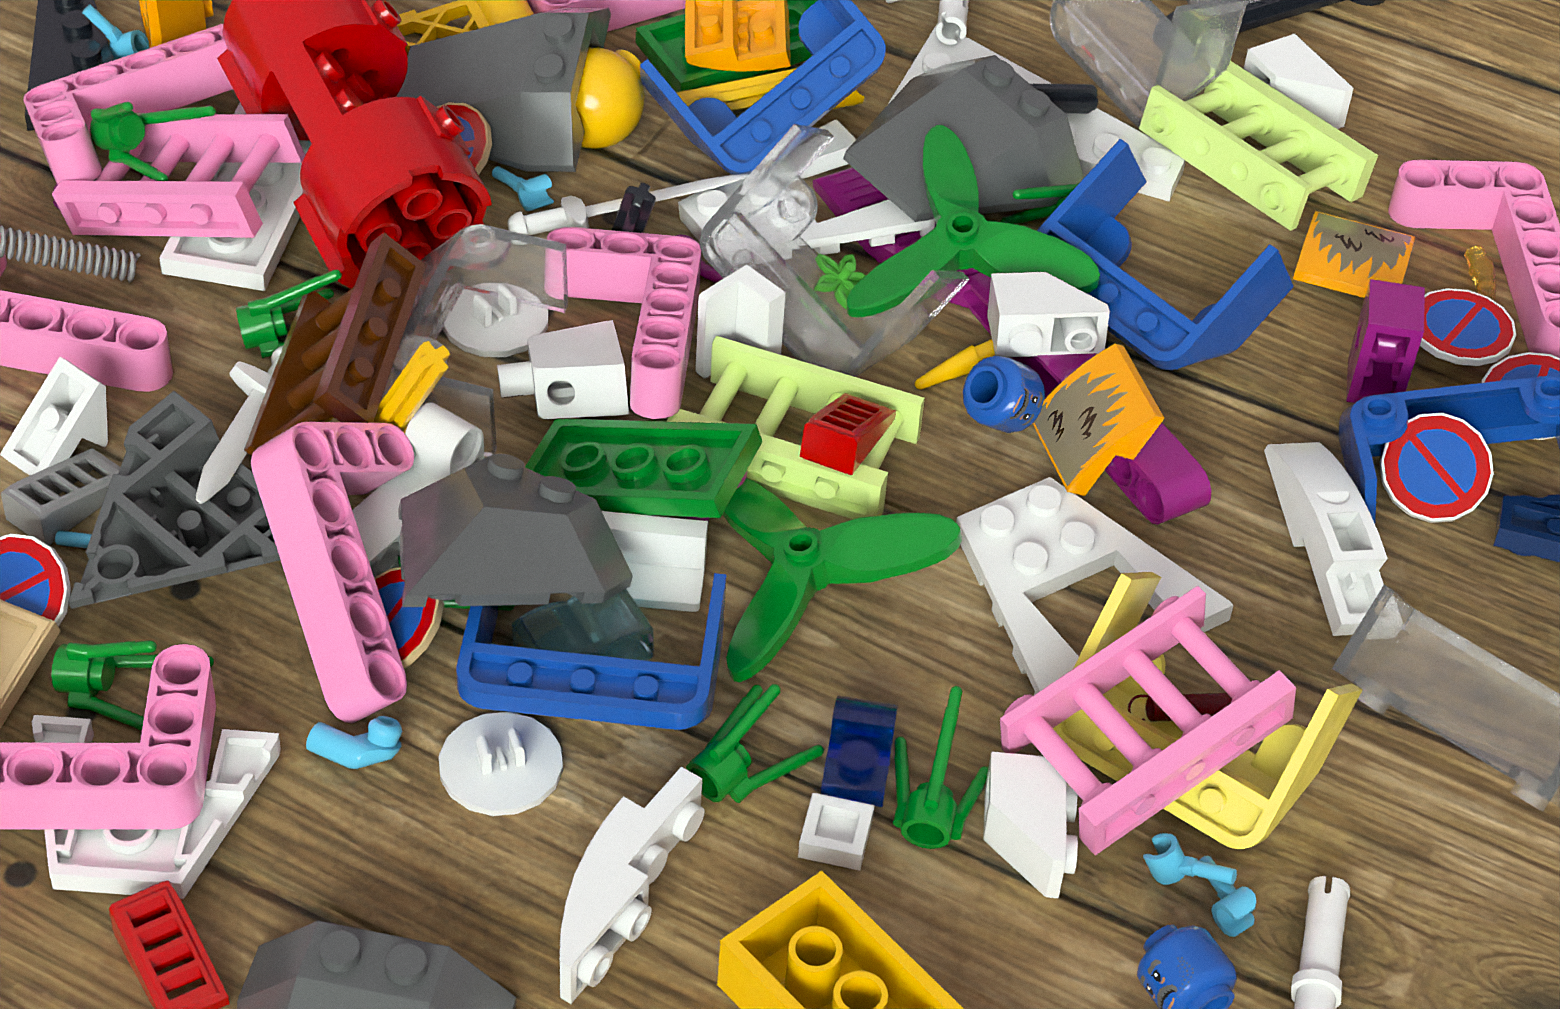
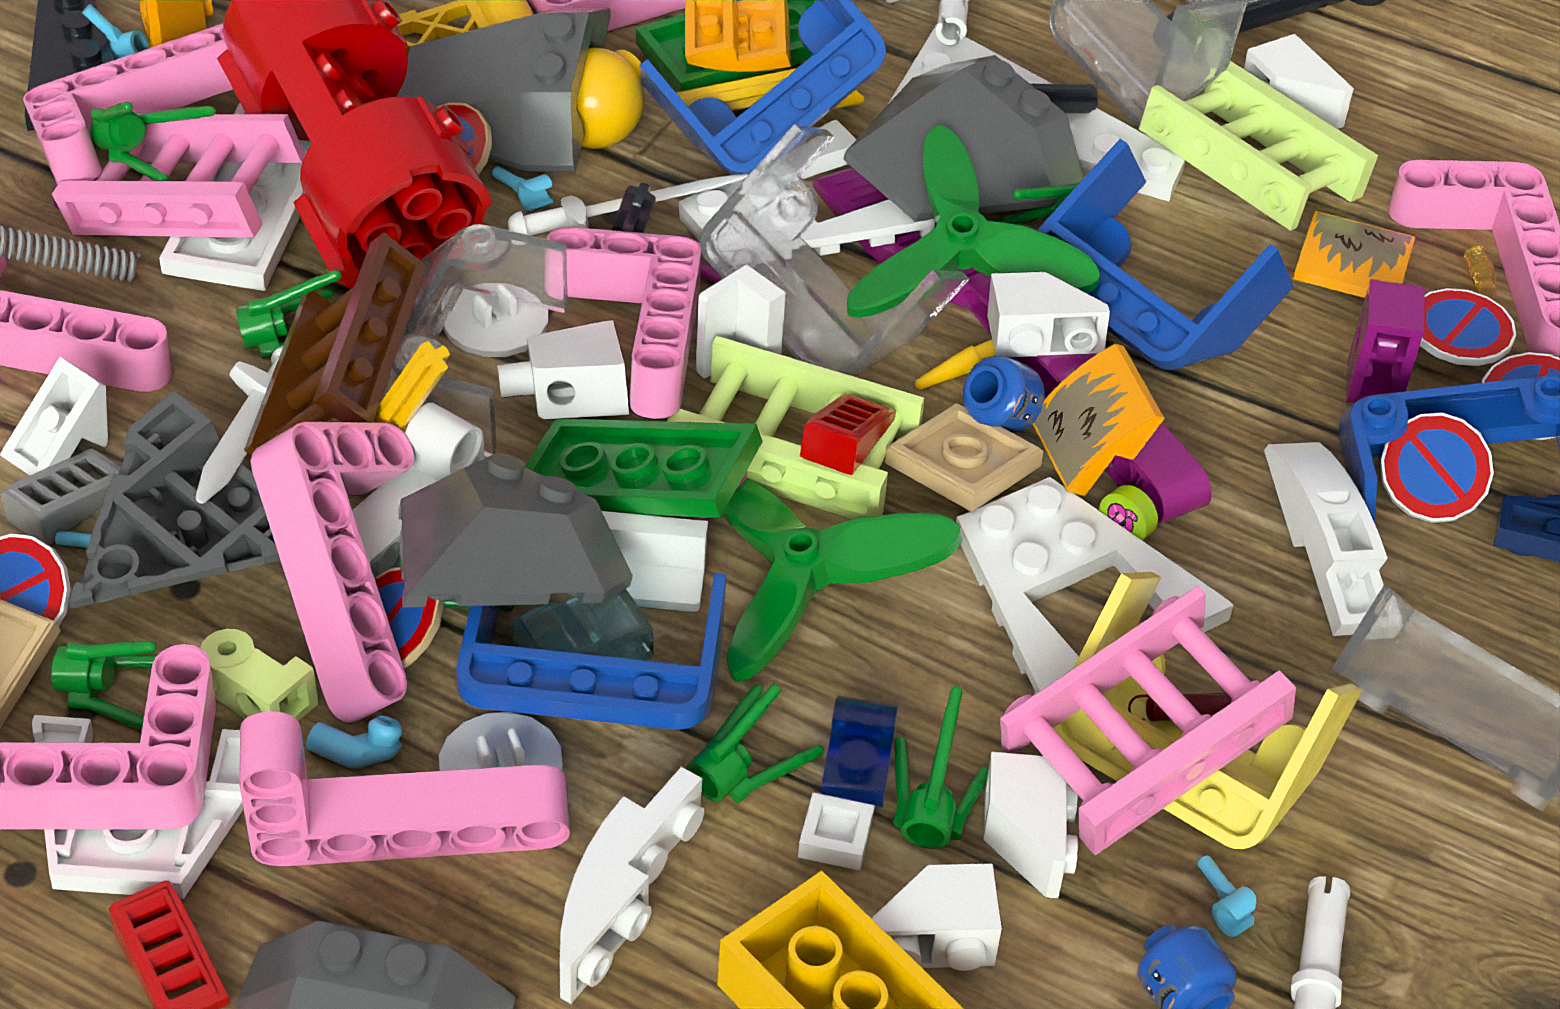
(253, 681): none -> yellowish green leg
(388, 814): none -> bright pink beam
(838, 277): bright green plant -> none
(946, 917): none -> white slope
(963, 458): none -> tan plate
(1131, 510): none -> lime tile
(1173, 865): medium azure hand -> none

